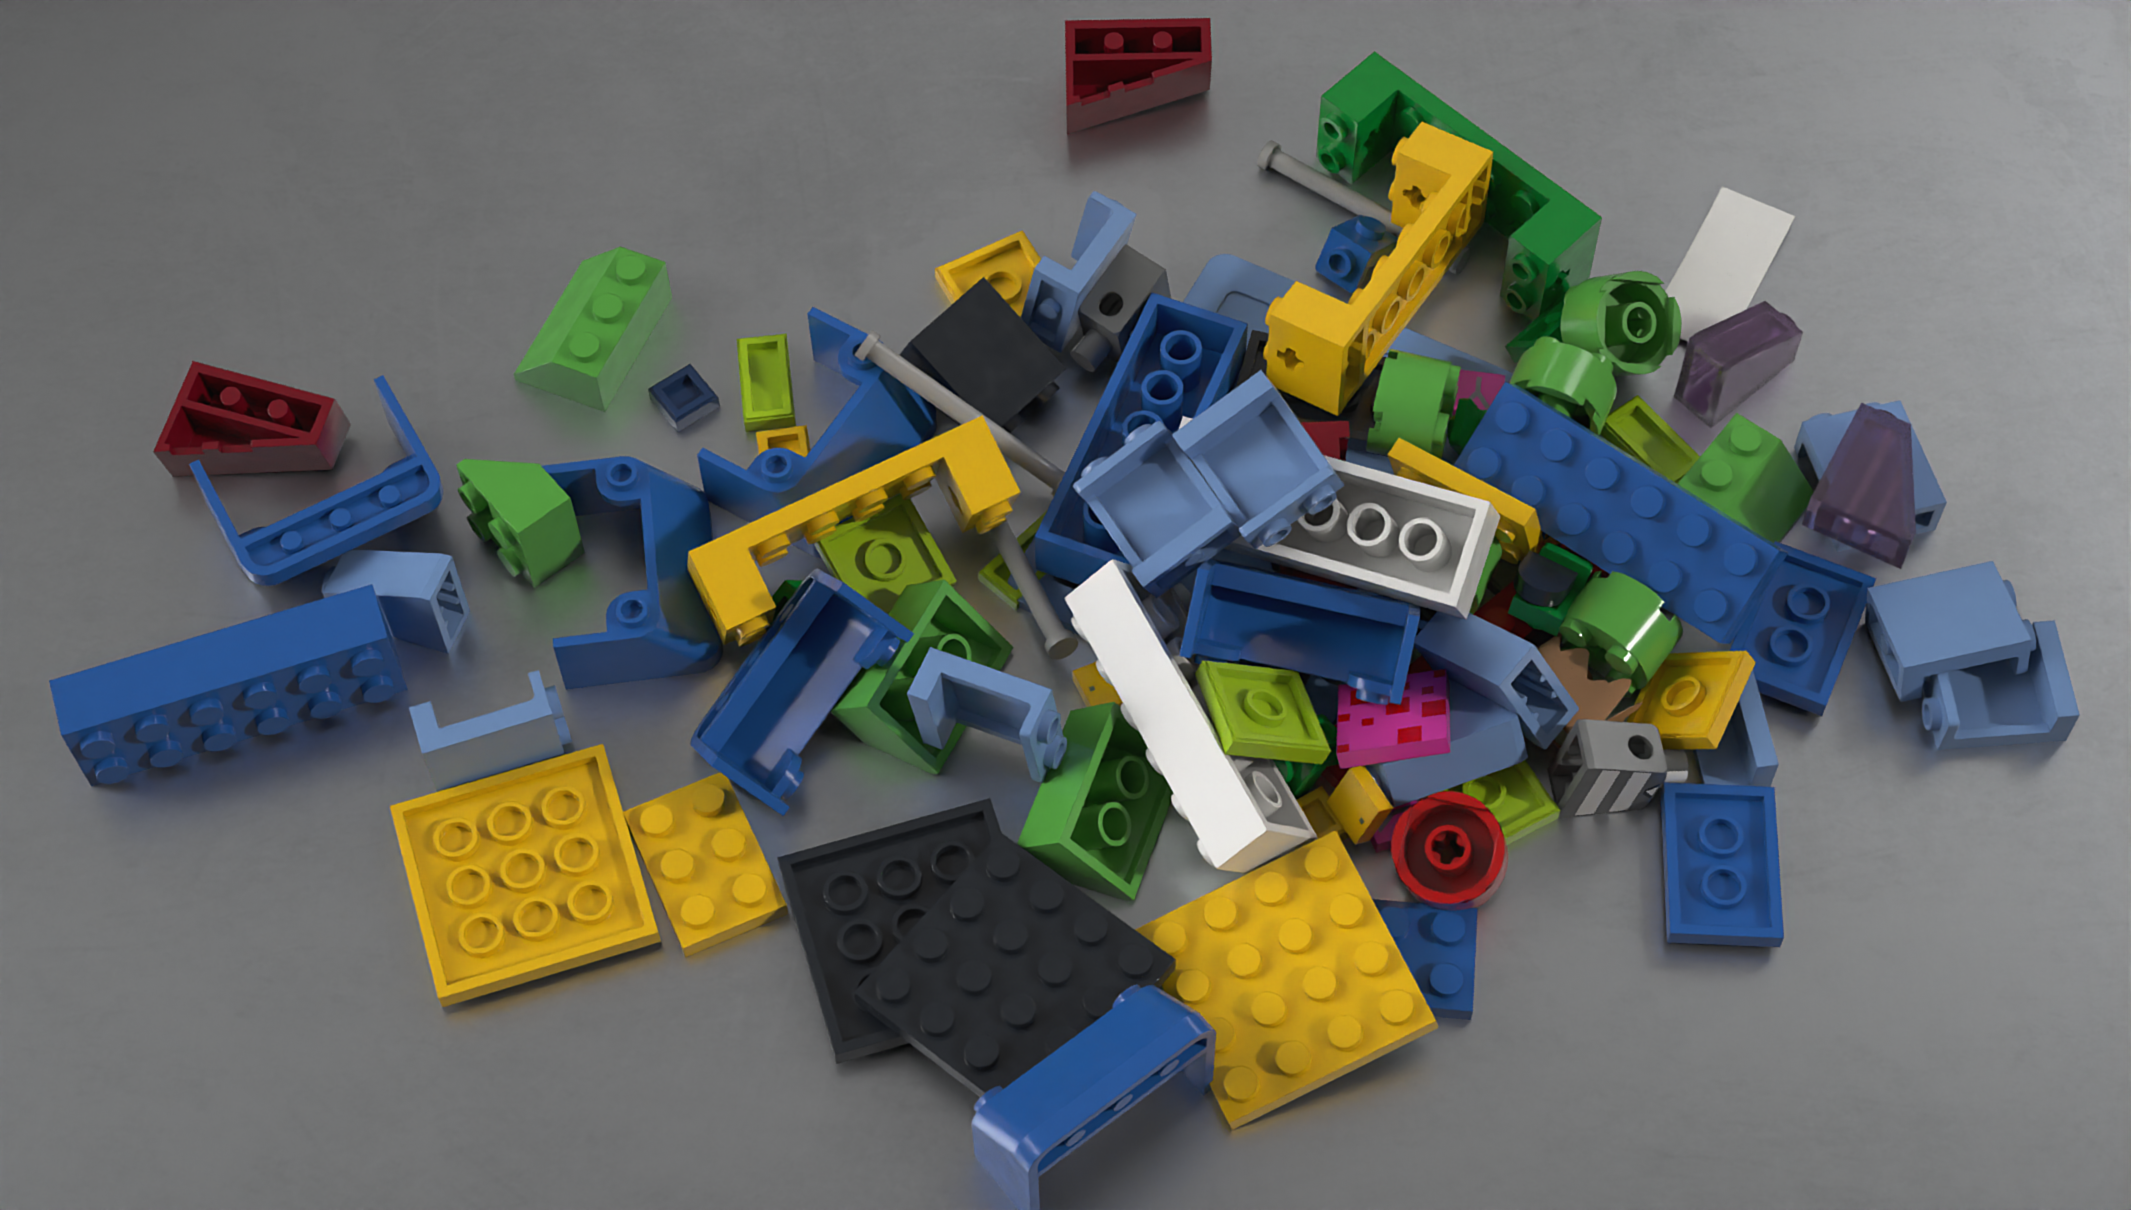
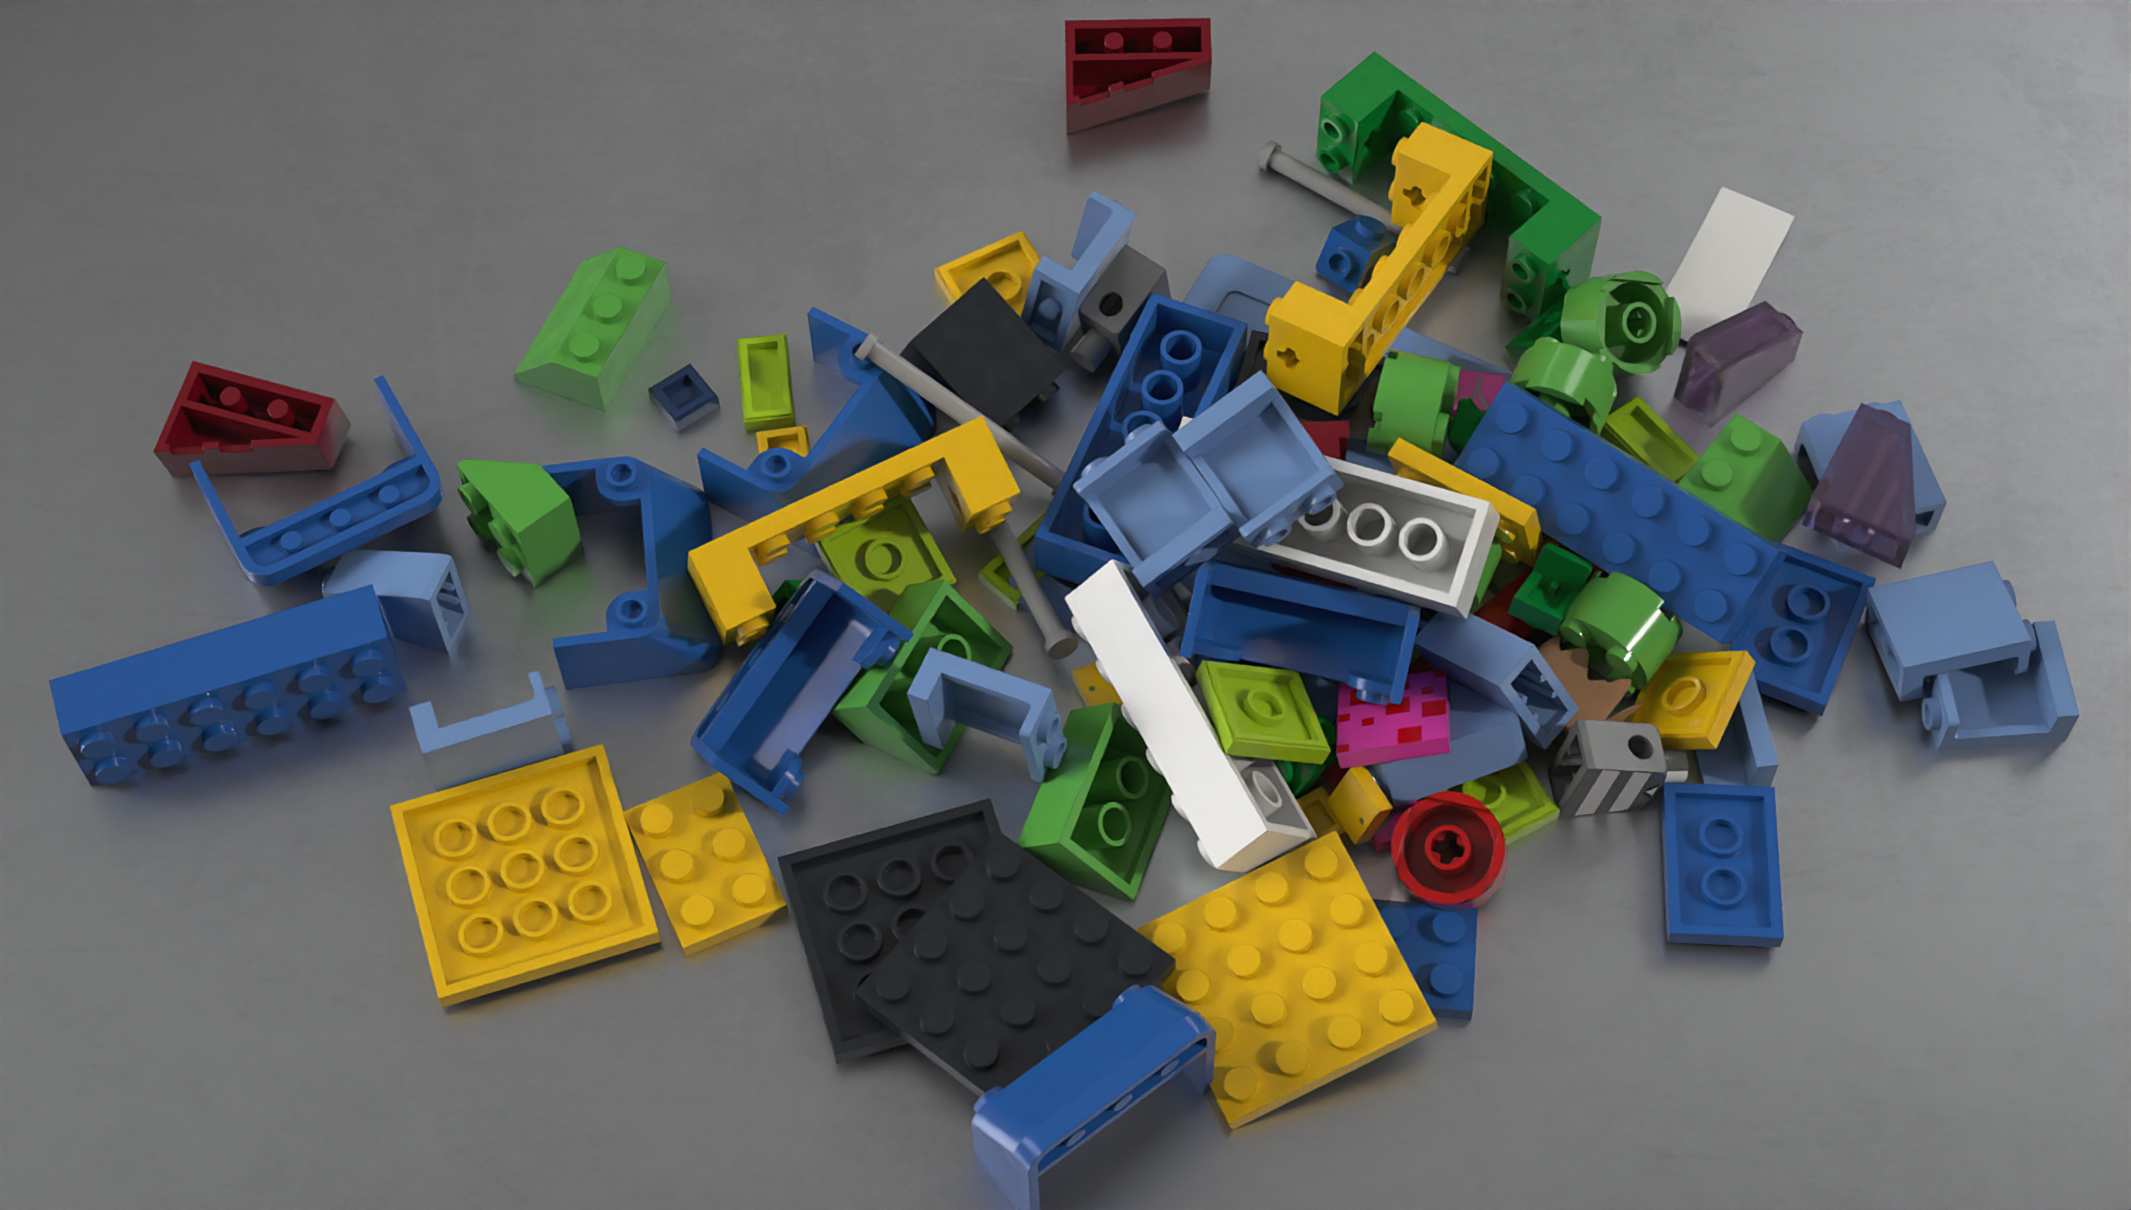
(1543, 580): black tile -> none

